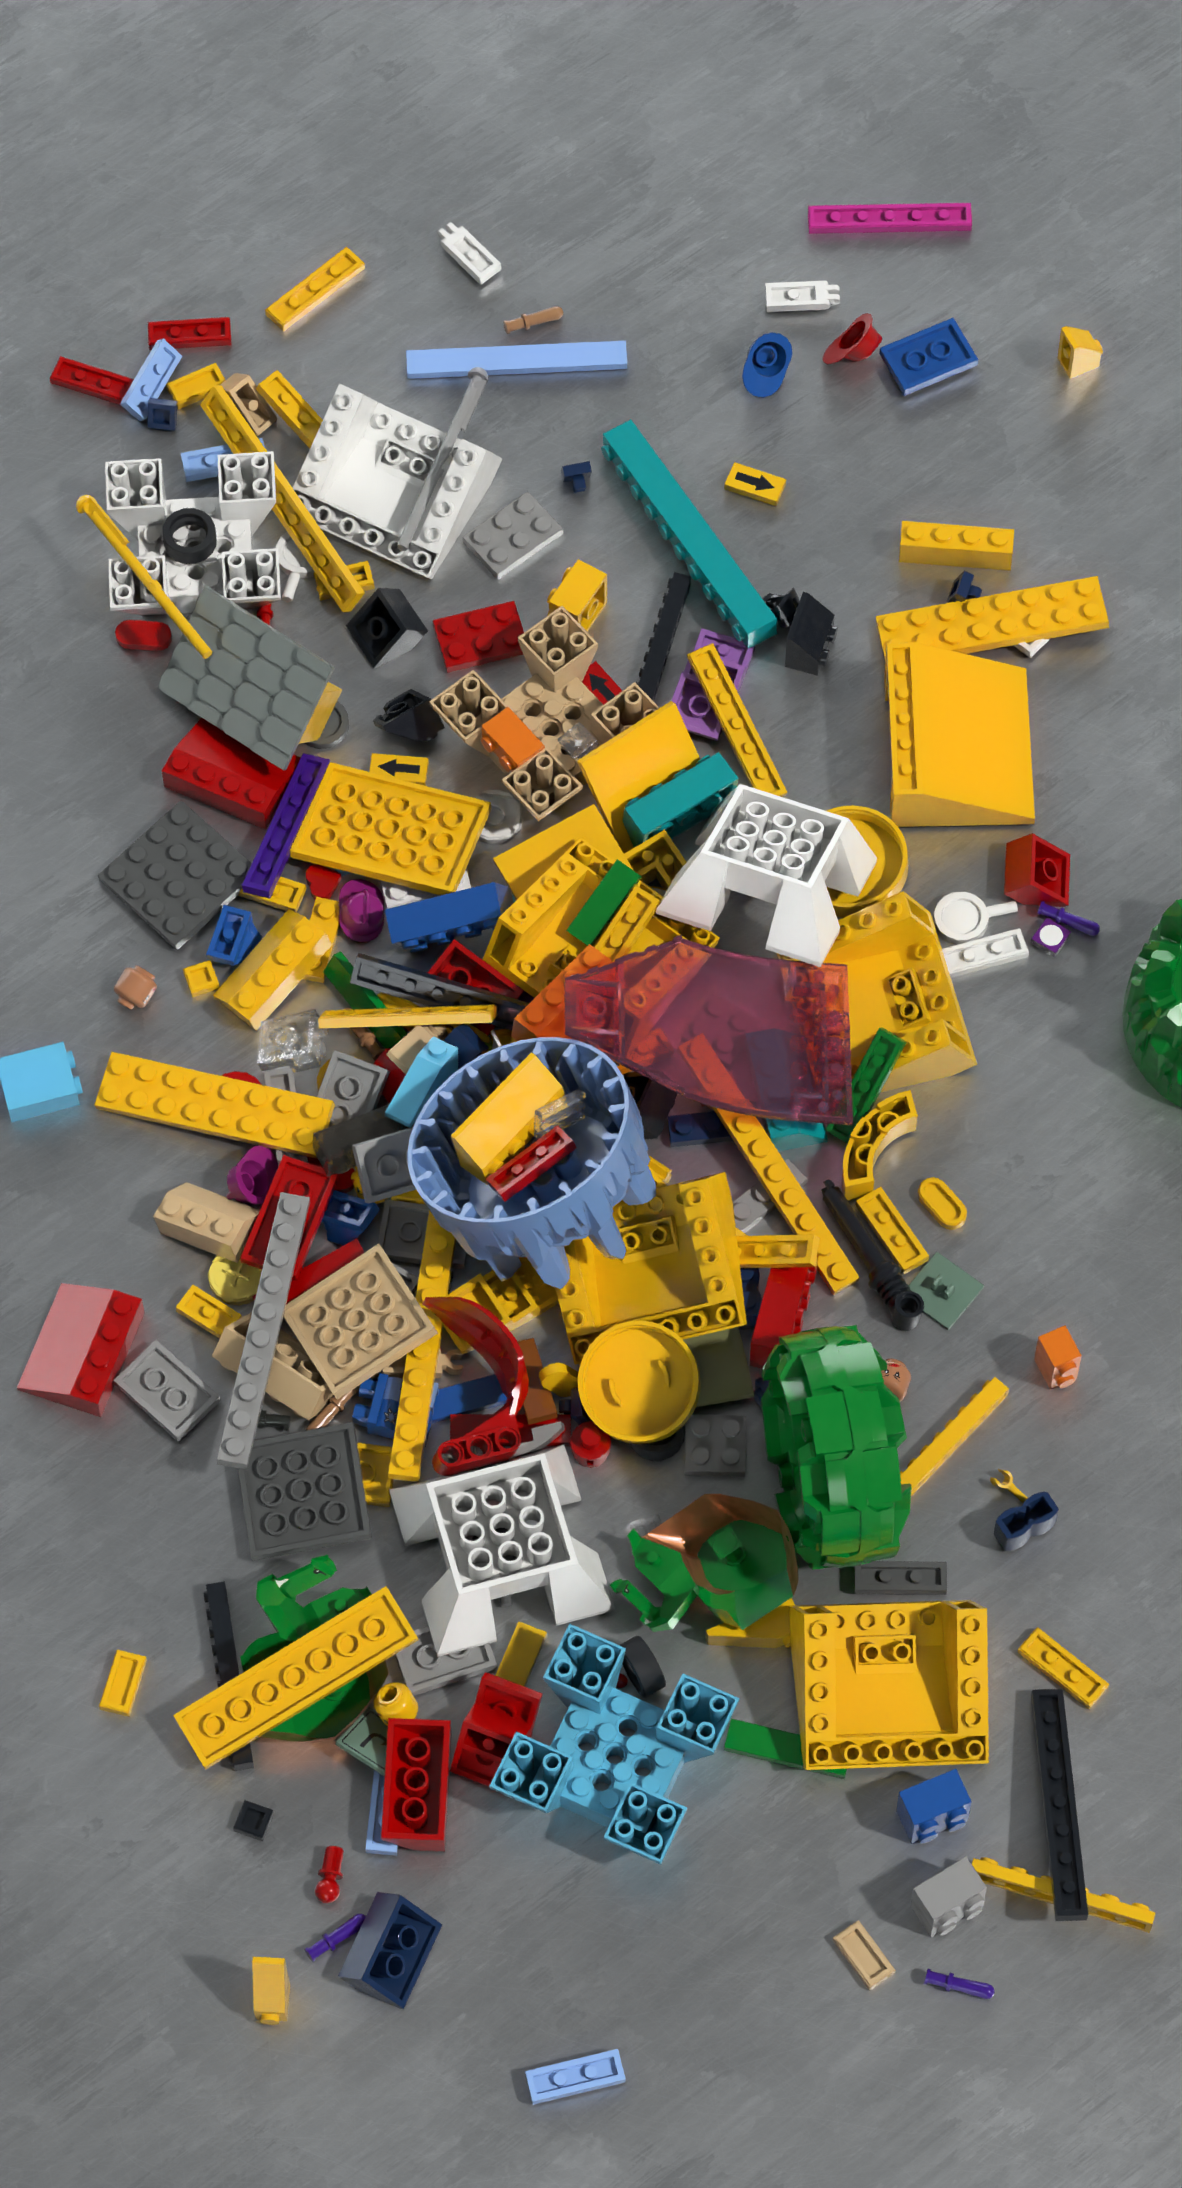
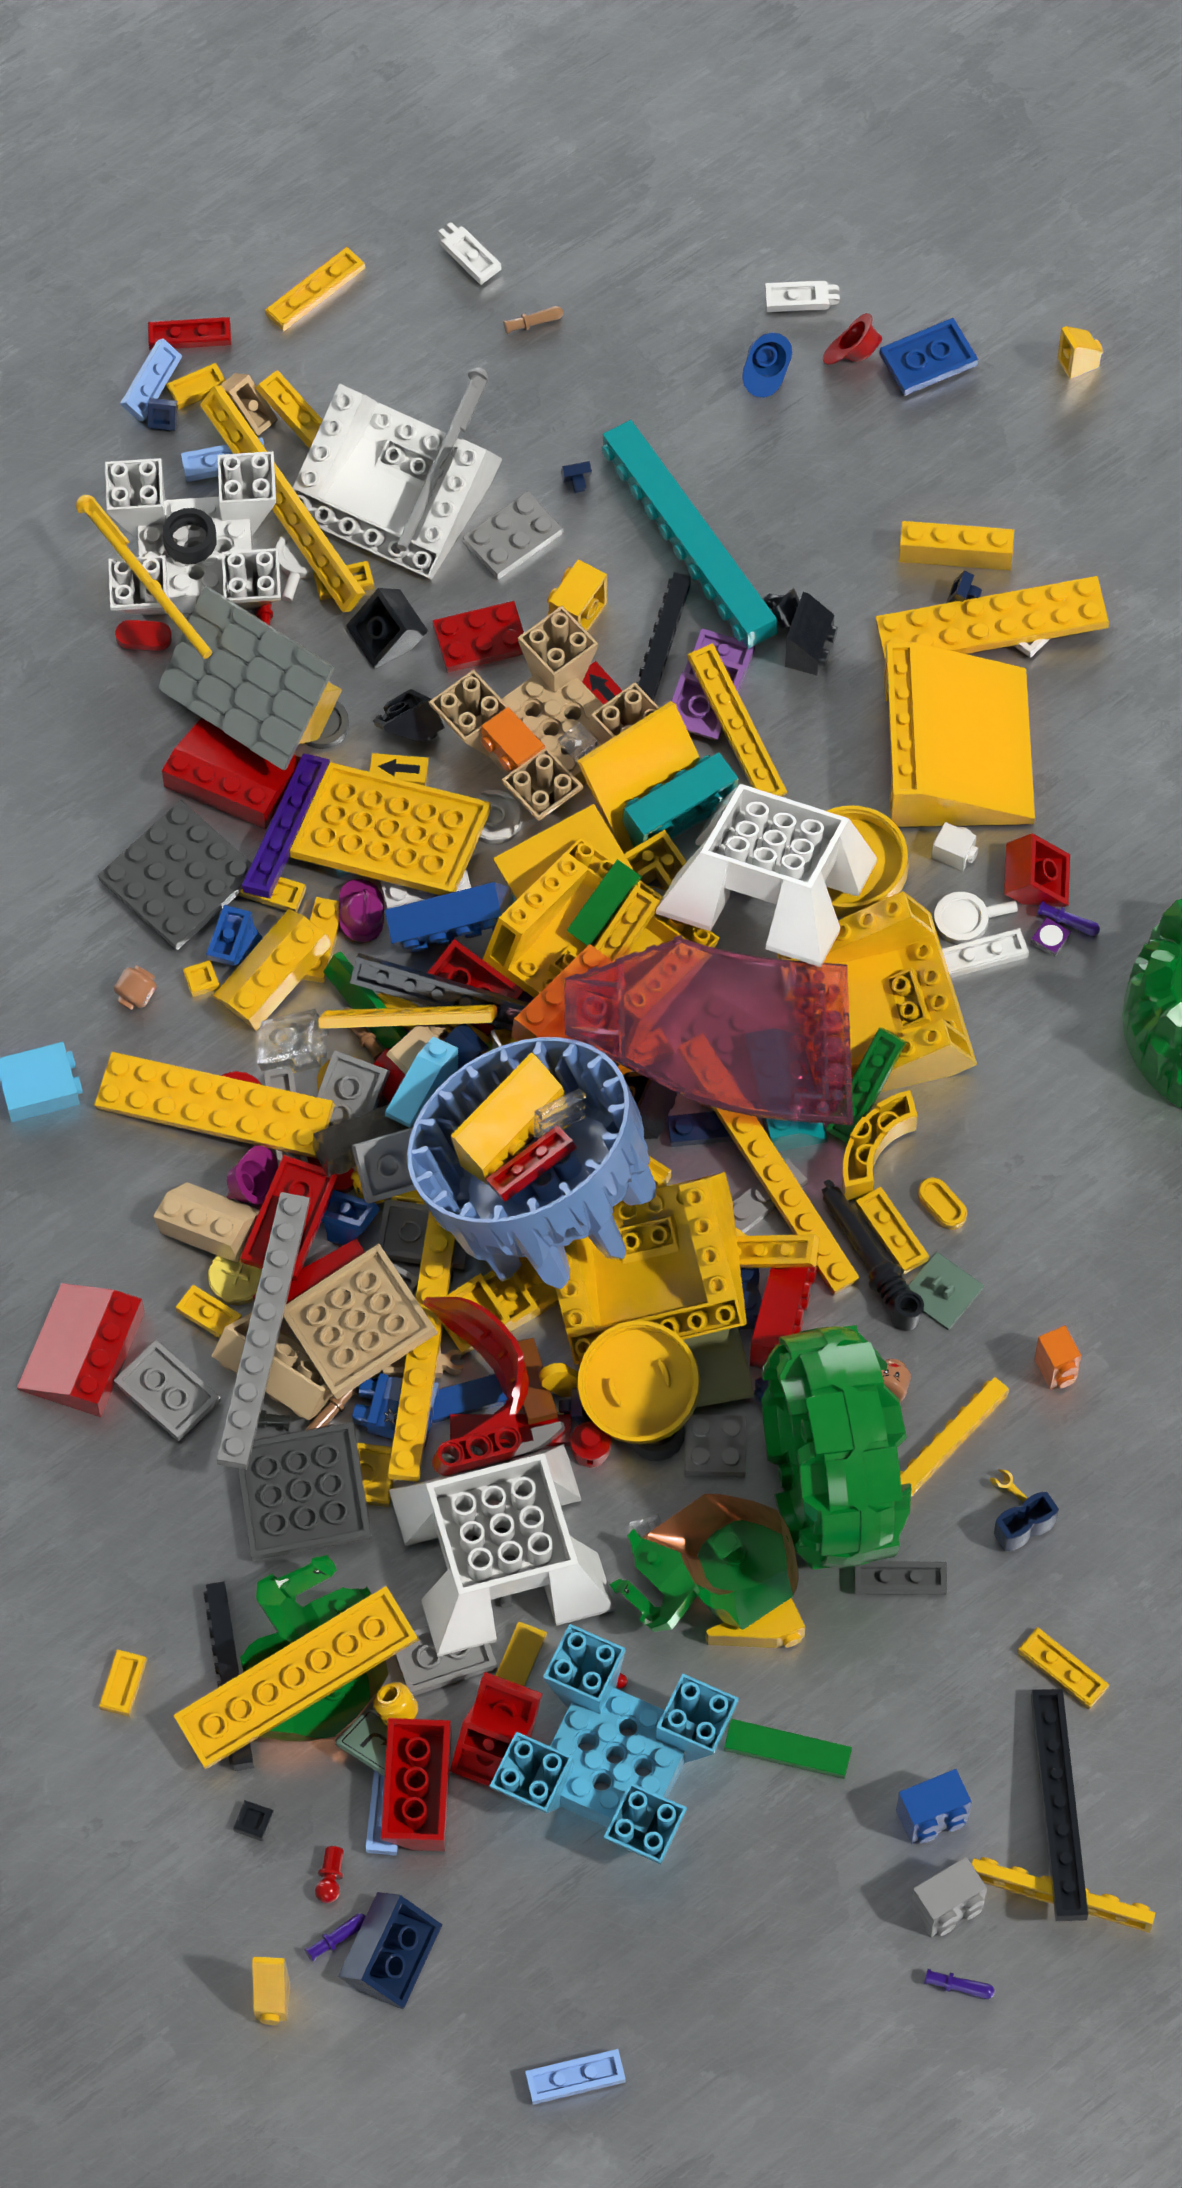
(90, 380): red tile -> none
(322, 881): red tile -> none
(517, 359): light blue tile -> none
(642, 1667): black tyre -> none
(755, 484): yellow tile -> none
(864, 1955): tan tile -> none
(889, 218): dark pink tile -> none
(891, 1683): yellow slope -> none
(955, 846): none -> white brick

